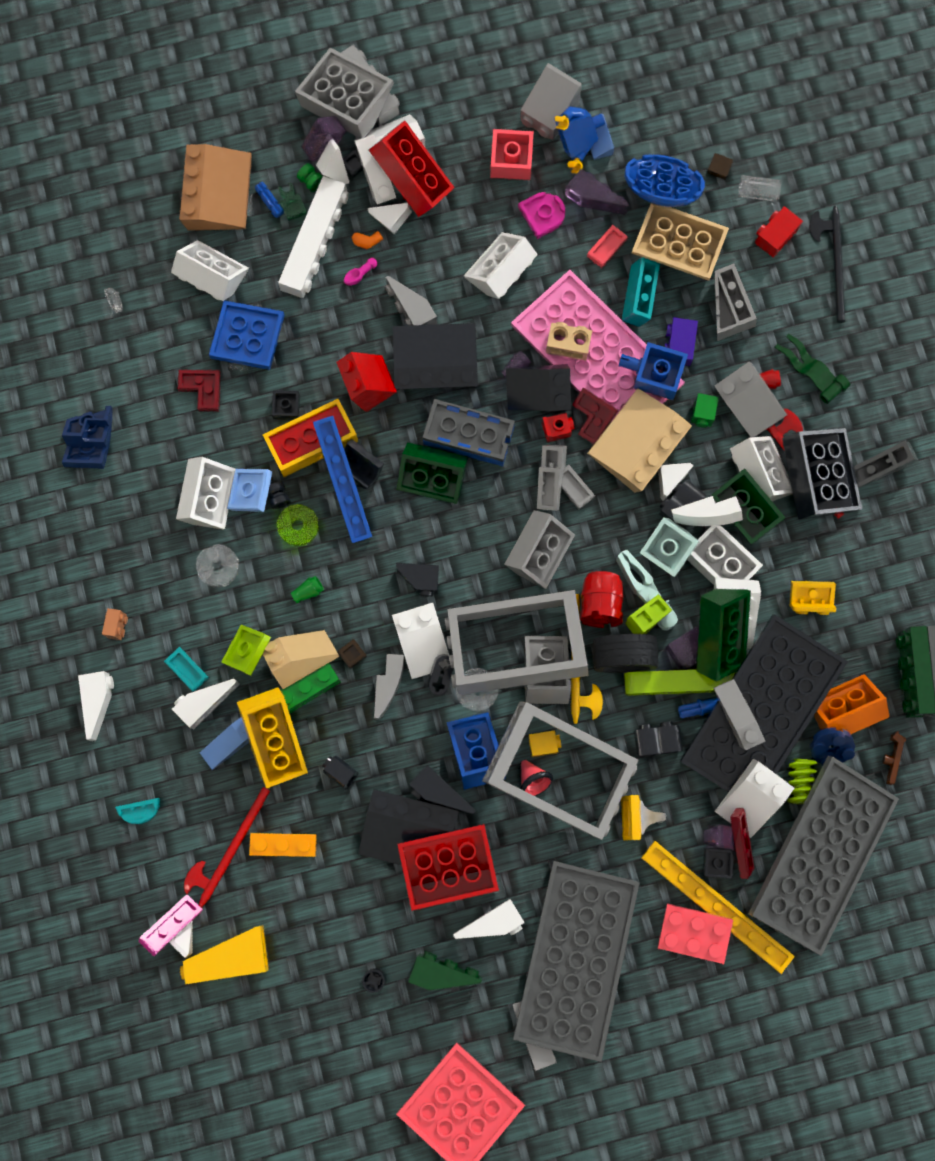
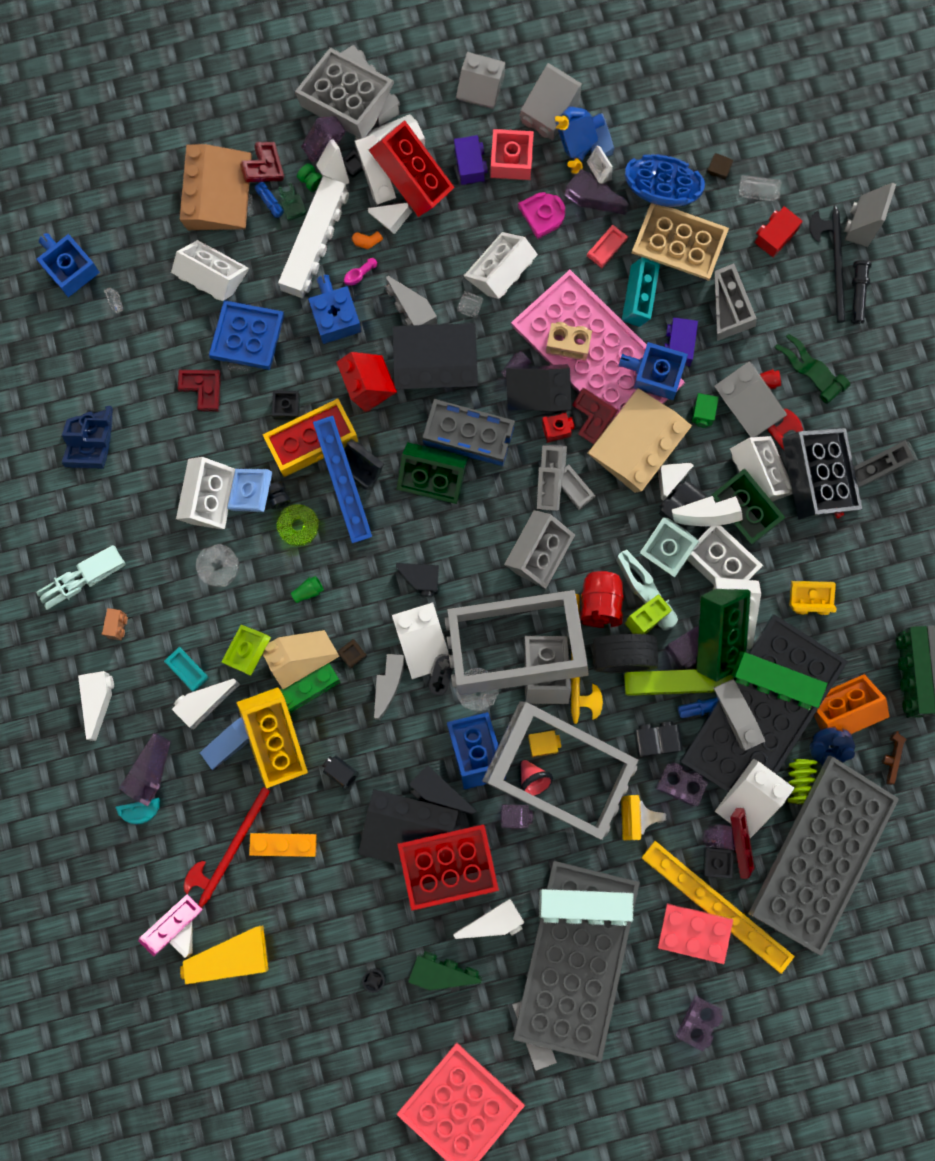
(66, 263): none -> blue brick
(92, 571): none -> light aqua arm
(147, 771): none -> clear purple slope
(267, 166): none -> dark red tile
(331, 303): none -> blue brick
(469, 159): none -> dark purple brick
(470, 304): none -> clear tile
(480, 80): none -> light grey slope
(516, 816): none -> clear purple brick
(586, 905): none -> light aqua brick
(600, 165): none -> white slope
(680, 790): none -> clear purple brick
(694, 1021): none -> clear purple brick
(778, 679): none -> green brick
(860, 283): none -> black pin
(869, 215): none -> light grey slope

